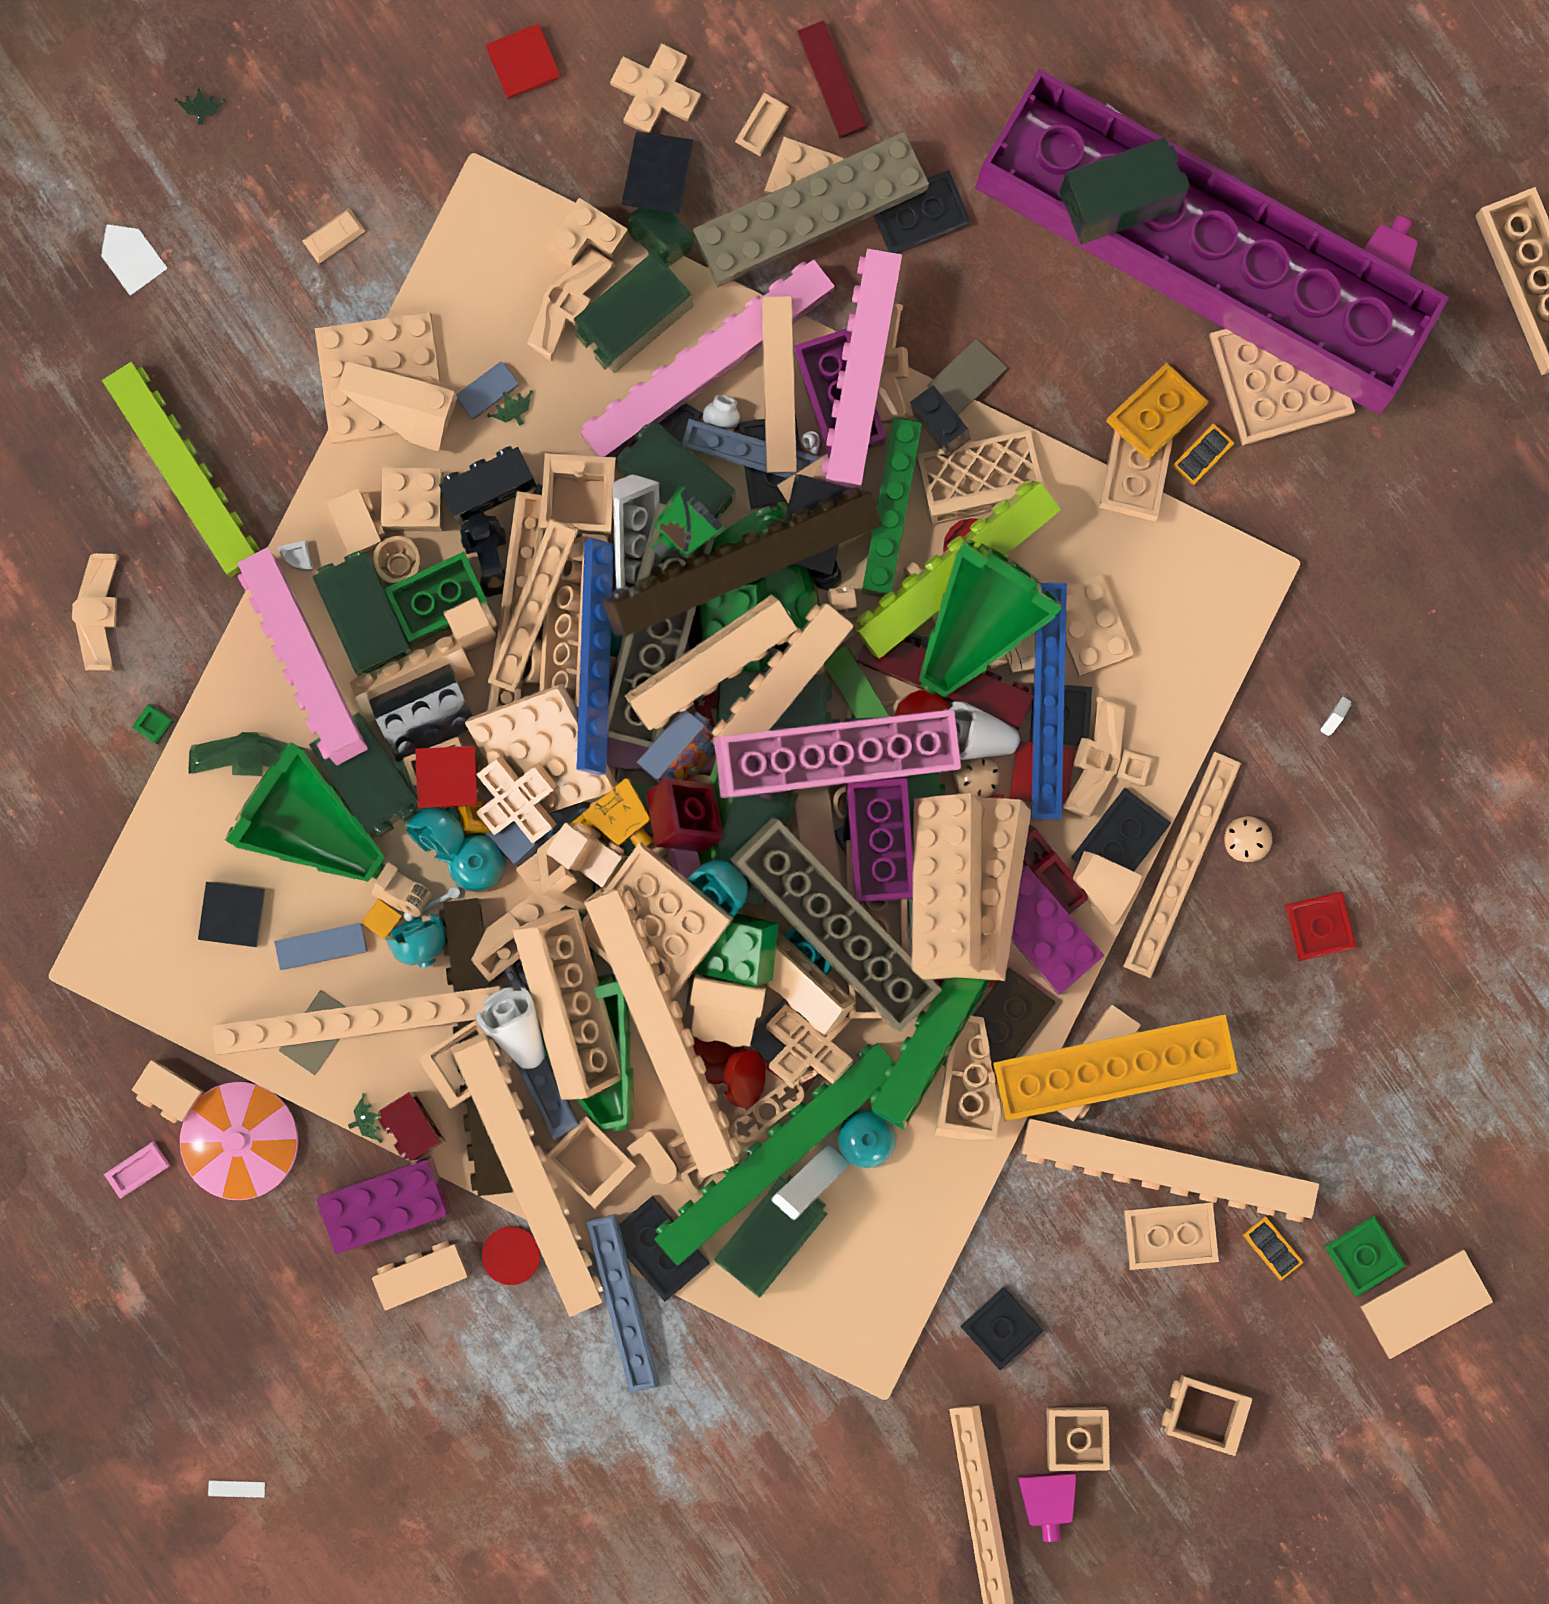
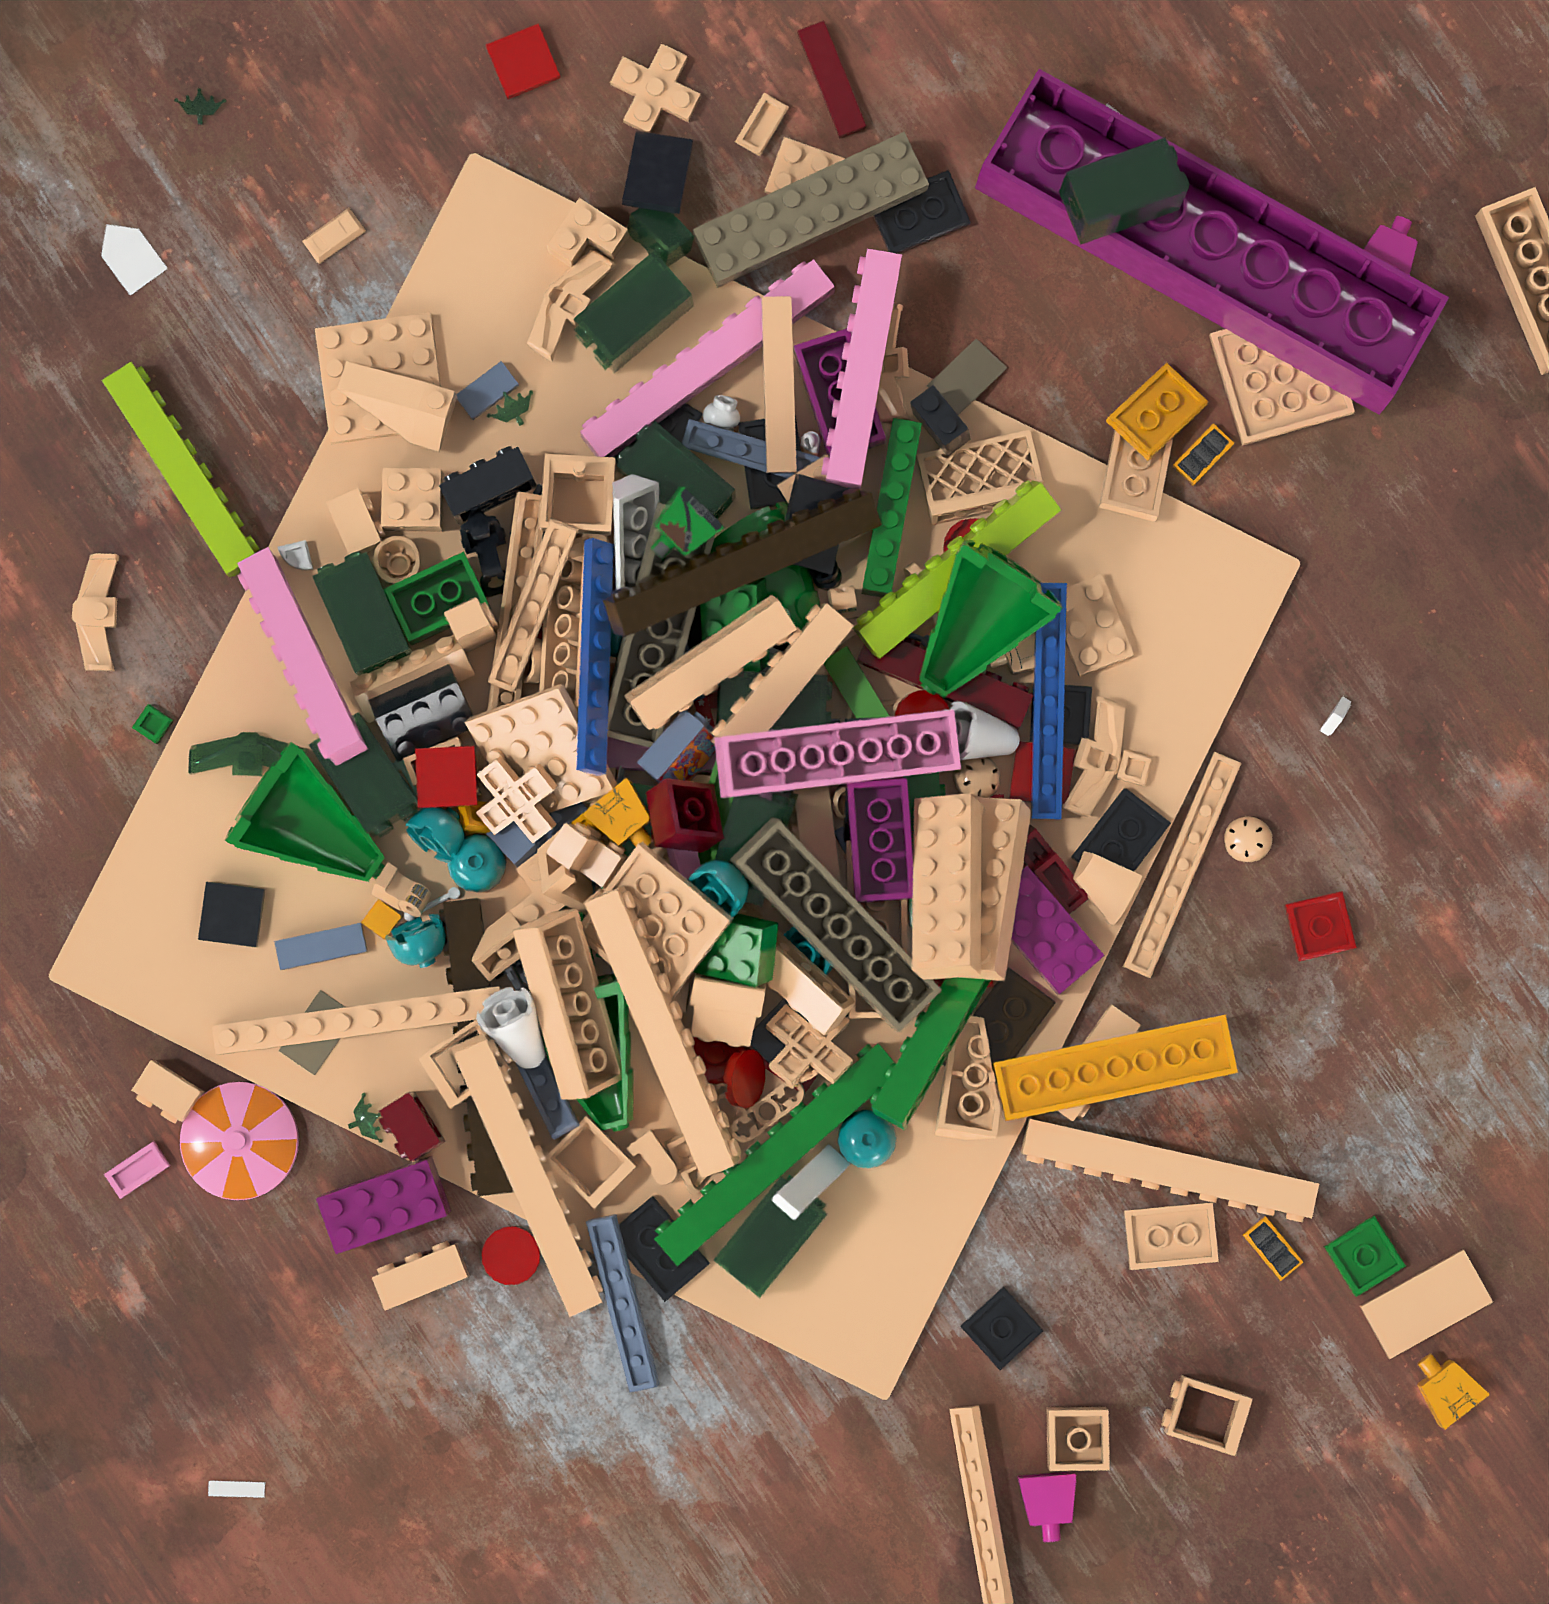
(1448, 1390): none -> light orange torso

